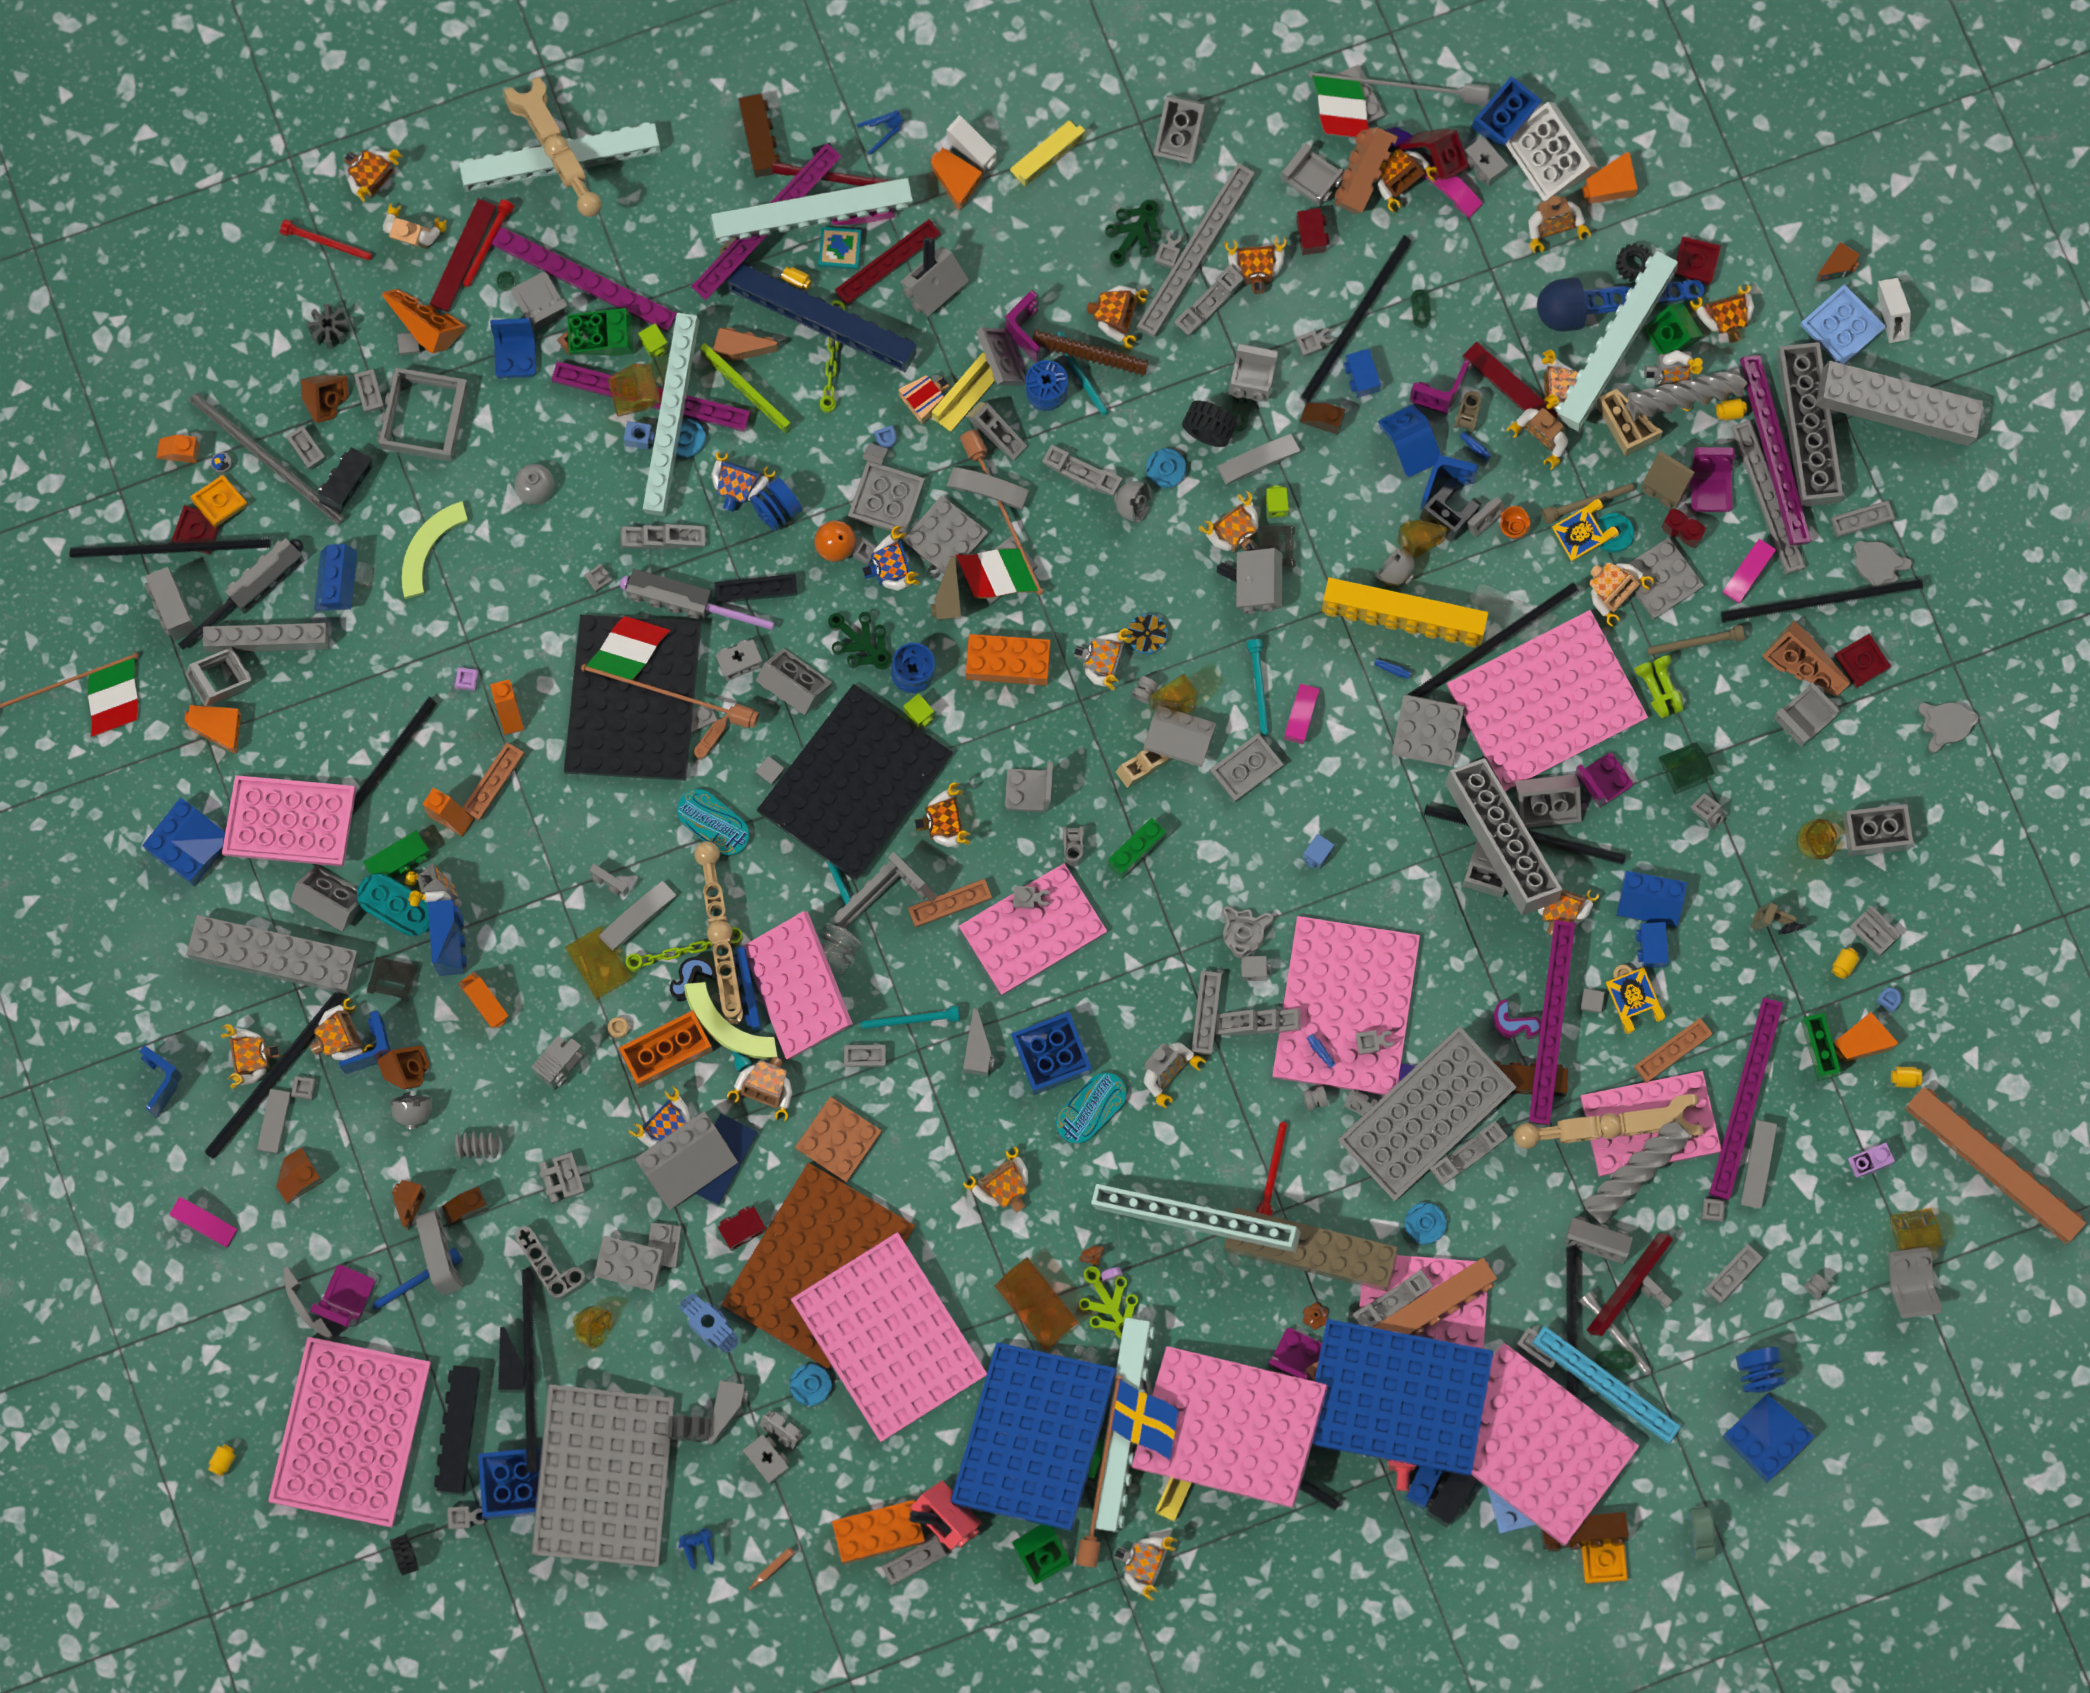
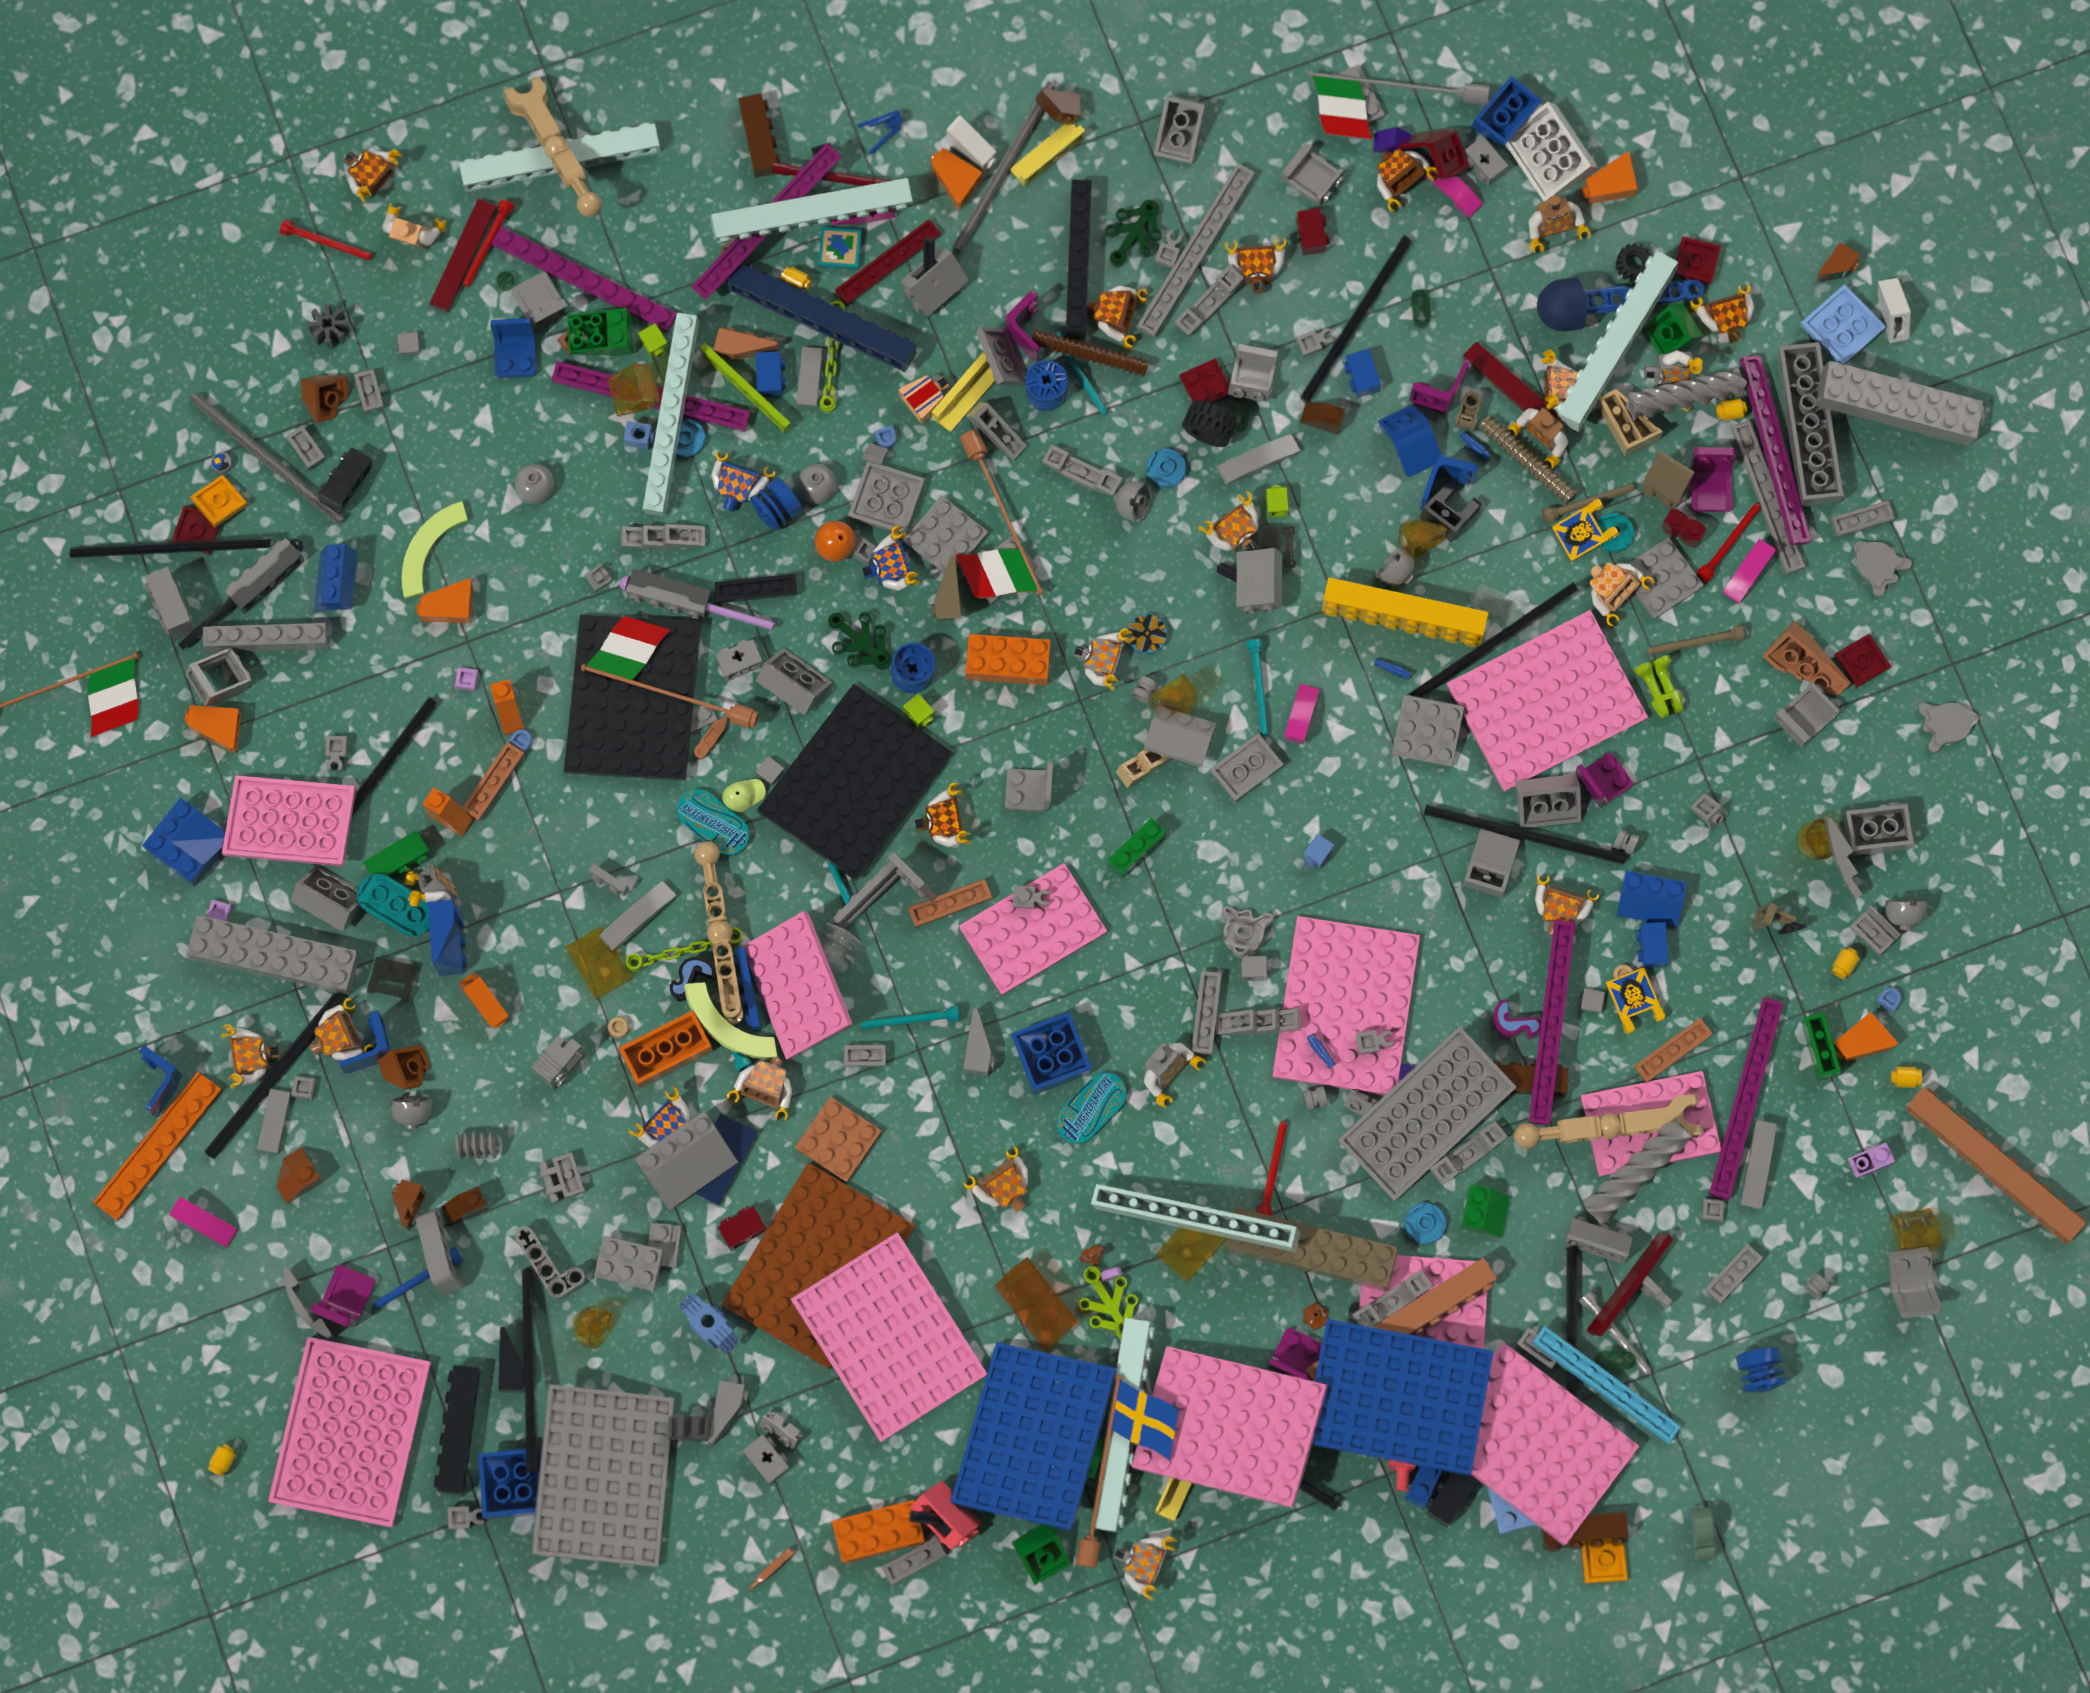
(157, 1146): none -> orange plate
(178, 448): orange slope -> none
(219, 910): none -> lavender tile
(335, 749): none -> light grey plate
(400, 375): light grey window -> none
(404, 1554): black tyre -> none
(427, 326): orange wedge -> none
(448, 604): none -> orange slope
(521, 739): none -> medium blue tile
(687, 1541): blue piece -> none
(750, 794): none -> yellowish green cap
(769, 374): none -> blue brick
(809, 377): none -> light grey tile
(810, 1385): dark azure tile -> none
(816, 484): none -> light grey cylinder
(988, 486): light grey slope -> none
(999, 174): none -> light grey axle
(1060, 105): none -> reddish brown slope
(1073, 841): light grey piece -> none
(1078, 259): none -> black brick
(1188, 1251): none -> clear yellow plate
(1205, 382): none -> dark red plate
(1363, 169): nougat wedge -> none
(1485, 517): light grey plate -> none
(1485, 1211): none -> green slope
(1503, 836): light grey brick -> none
(1515, 522): orange hair -> none
(1527, 459): none -> dark tan piece
(1621, 839): none -> light grey wheel
(1686, 767): clear green slope -> none
(1707, 571): none -> red piece
(1767, 1437): blue slope -> none
(1820, 600): black axle -> none
(1840, 850): none -> light grey slope
(1906, 912): none -> light grey cylinder

